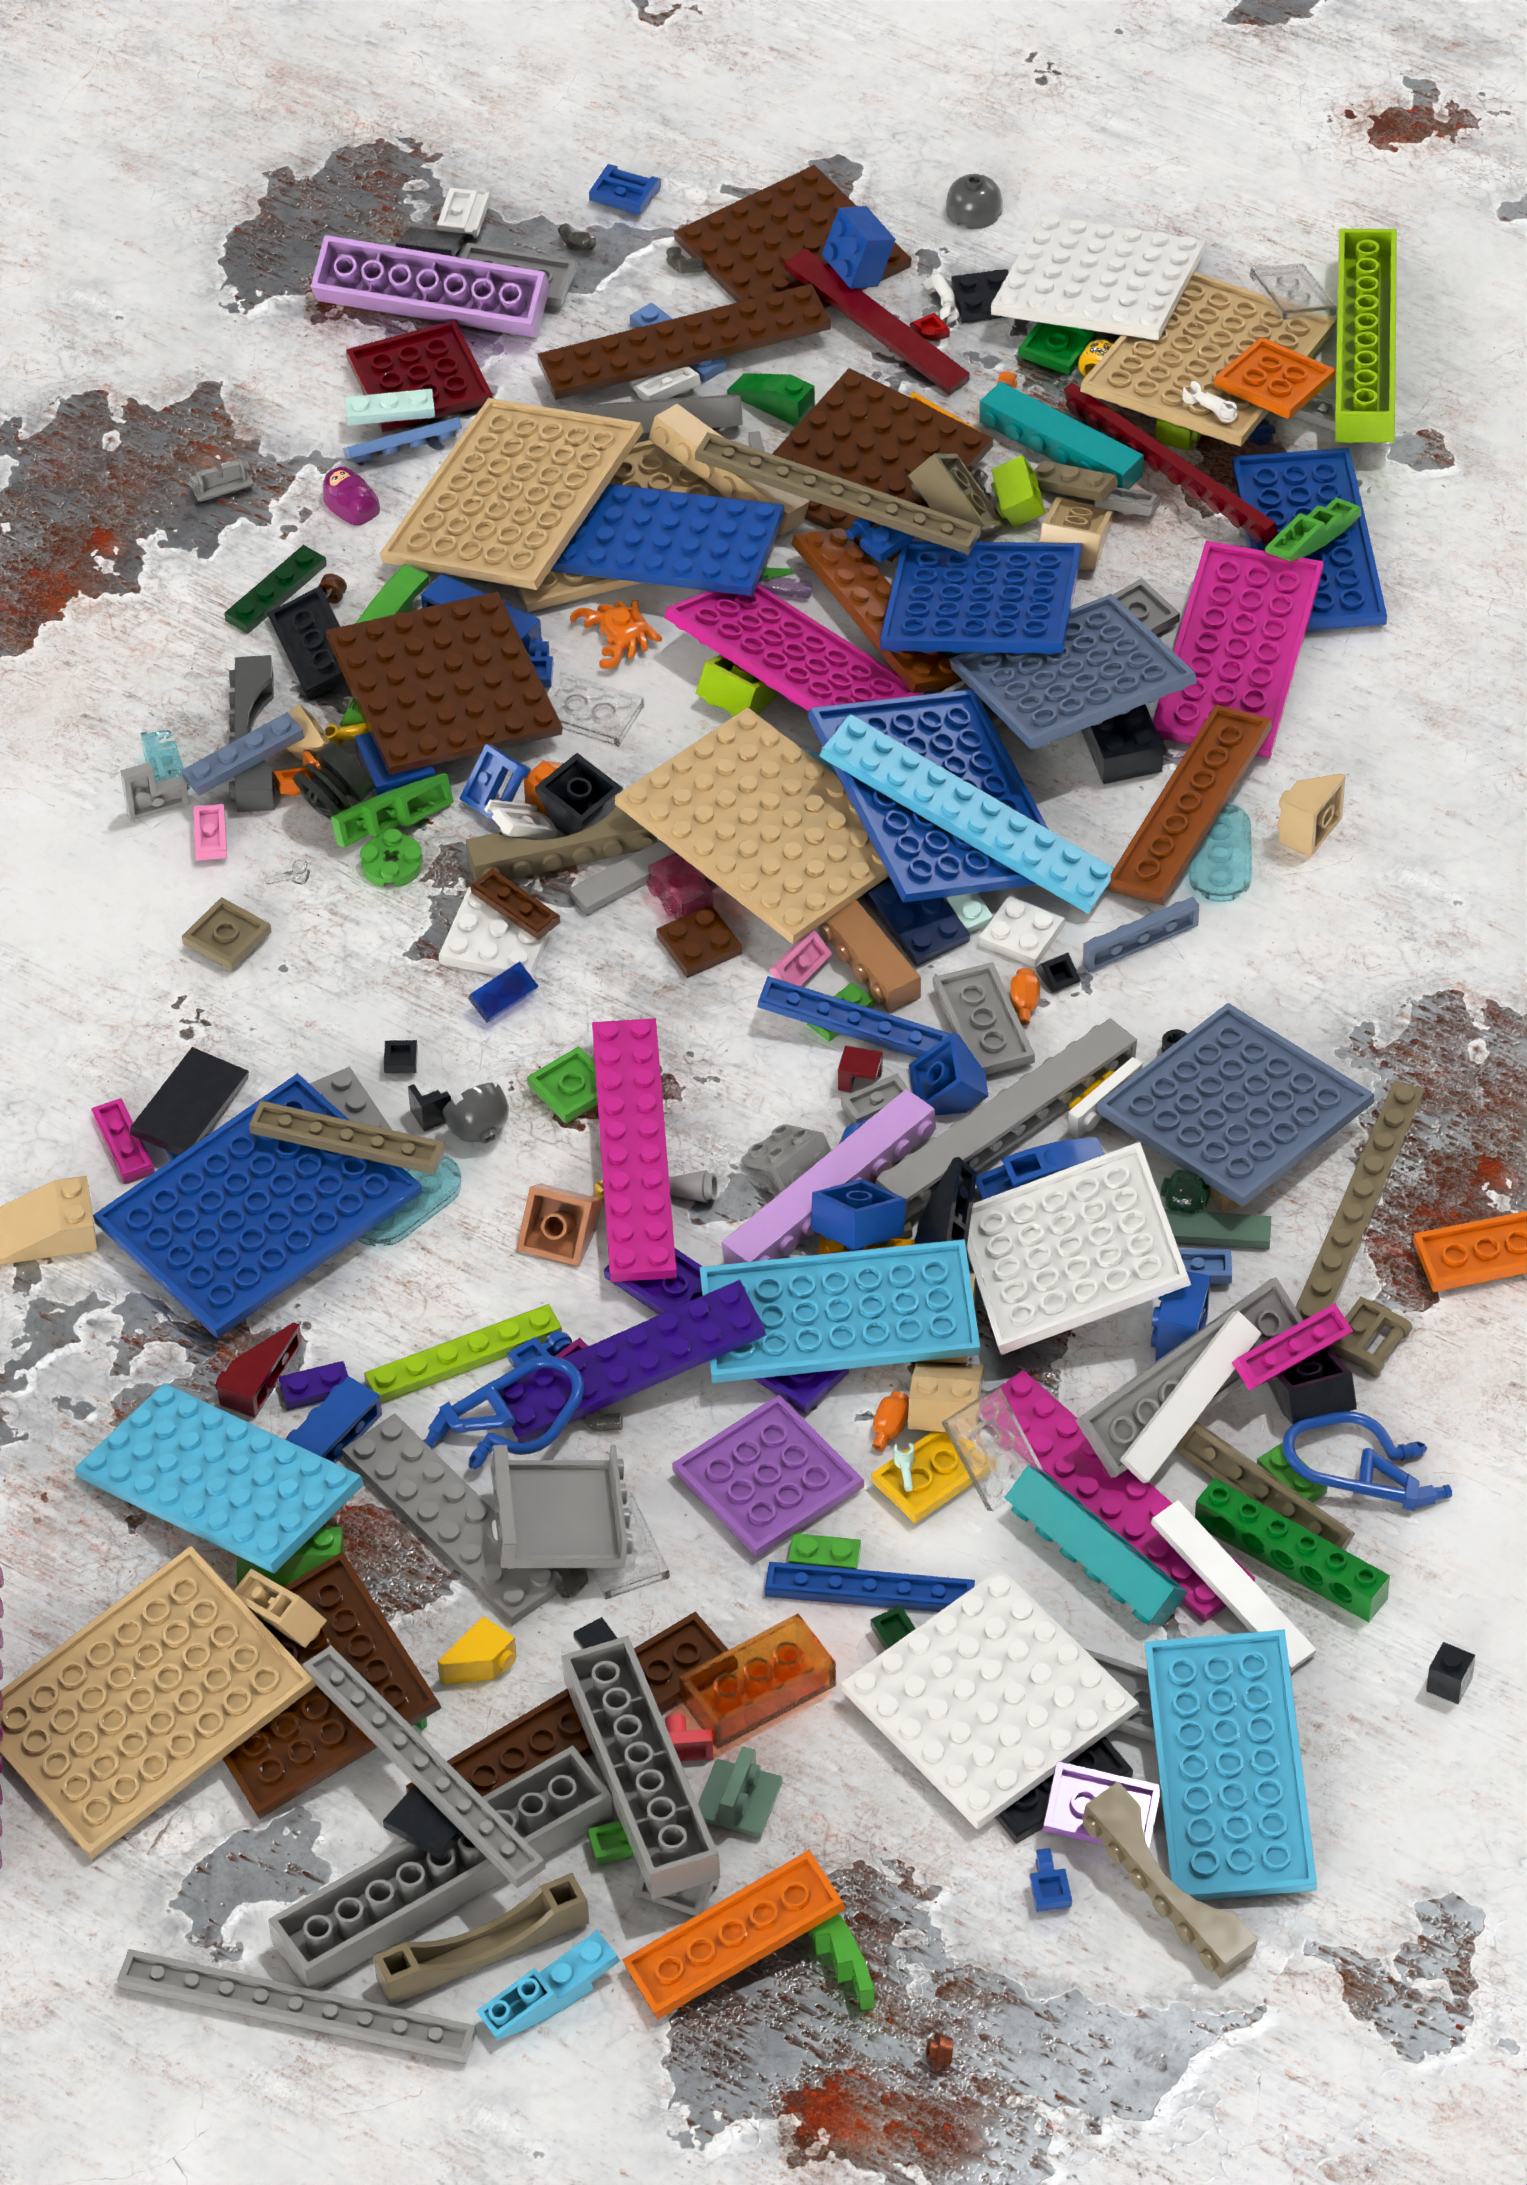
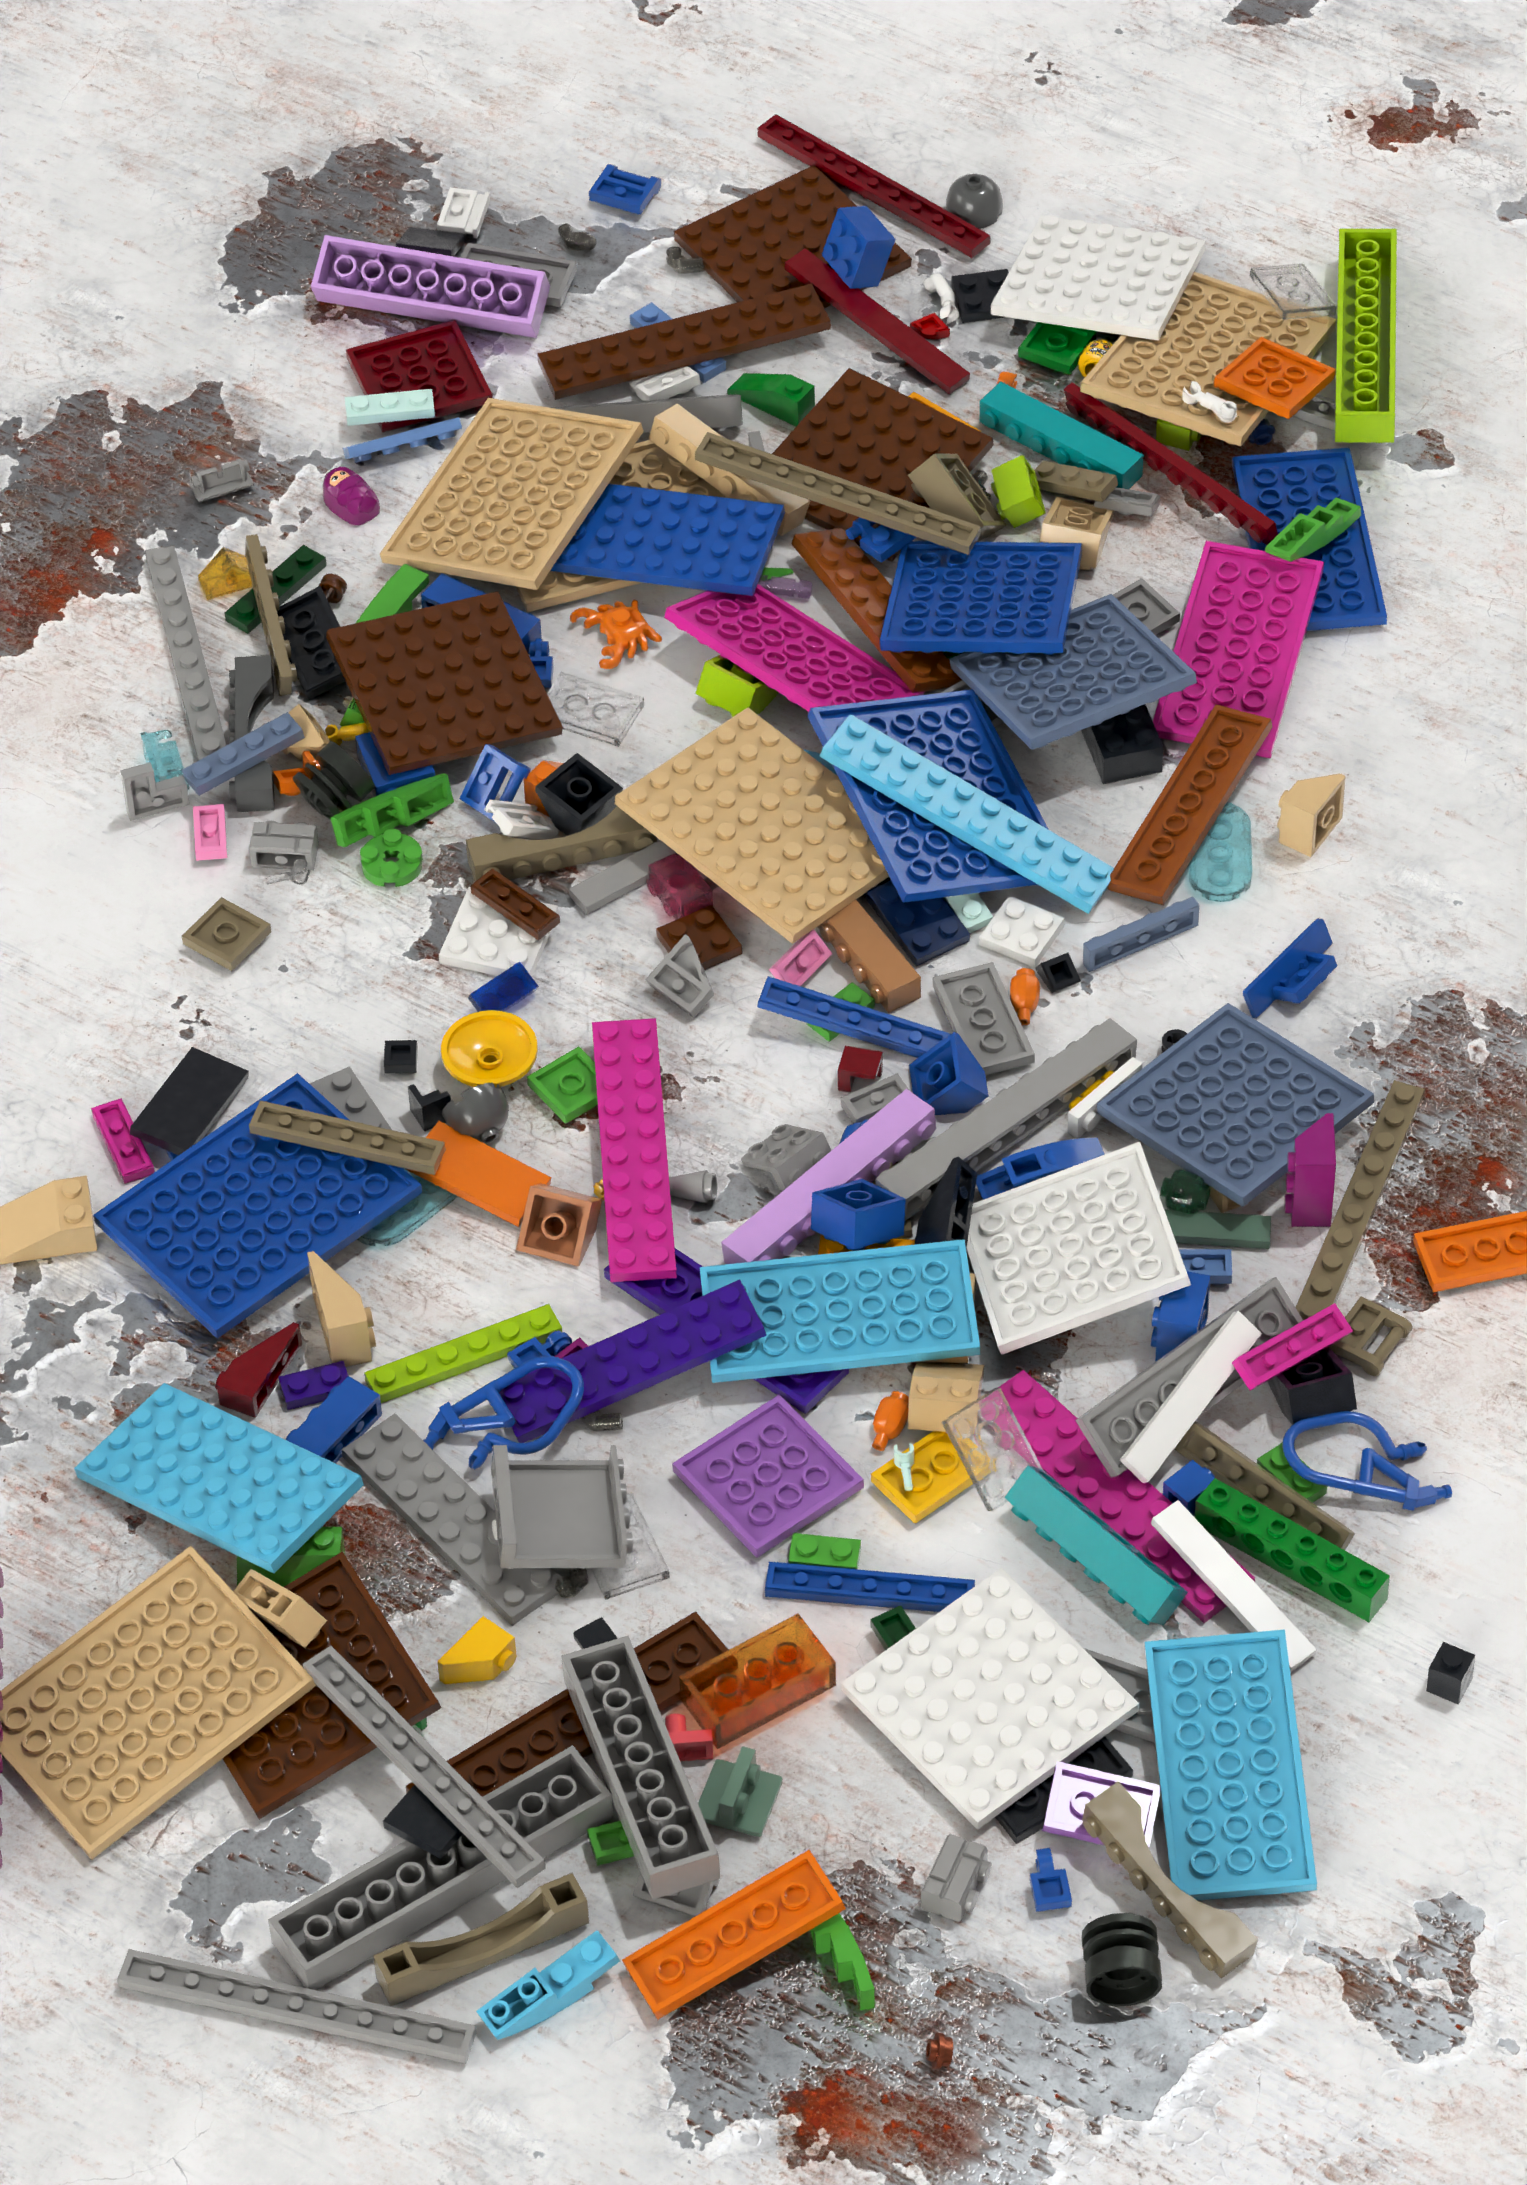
(185, 650): none -> light grey plate
(225, 574): none -> clear yellow slope
(268, 606): none -> dark tan plate
(282, 844): none -> light grey brick
(341, 1315): none -> tan slope
(483, 1174): none -> orange tile
(489, 1048): none -> yellow dish
(682, 978): none -> light grey wing
(874, 186): none -> dark red plate
(955, 1877): none -> light grey brick
(1121, 1959): none -> pearl dark grey wheel
(1187, 1485): none -> blue brick
(1294, 971): none -> blue bracket
(1312, 1175): none -> magenta slope

